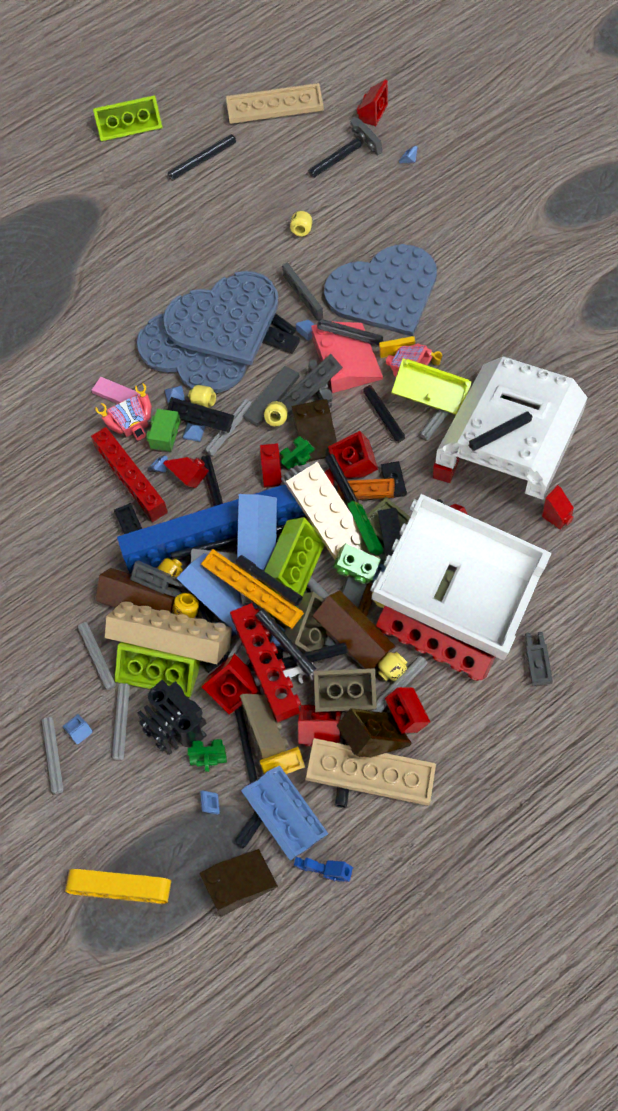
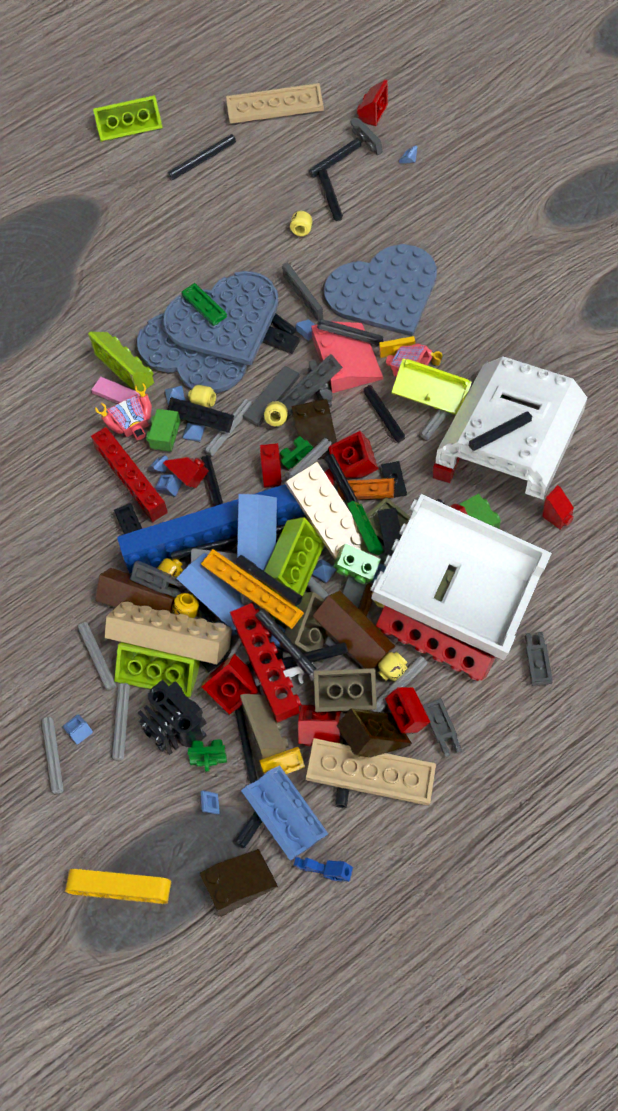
(121, 360): none -> lime slope
(168, 484): none -> medium blue slope
(204, 304): none -> green tile
(310, 458): none -> light grey axle
(323, 571): none -> medium blue slope
(330, 195): none -> black axle
(441, 725): none -> dark grey hinge
(480, 509): none -> bright green brick

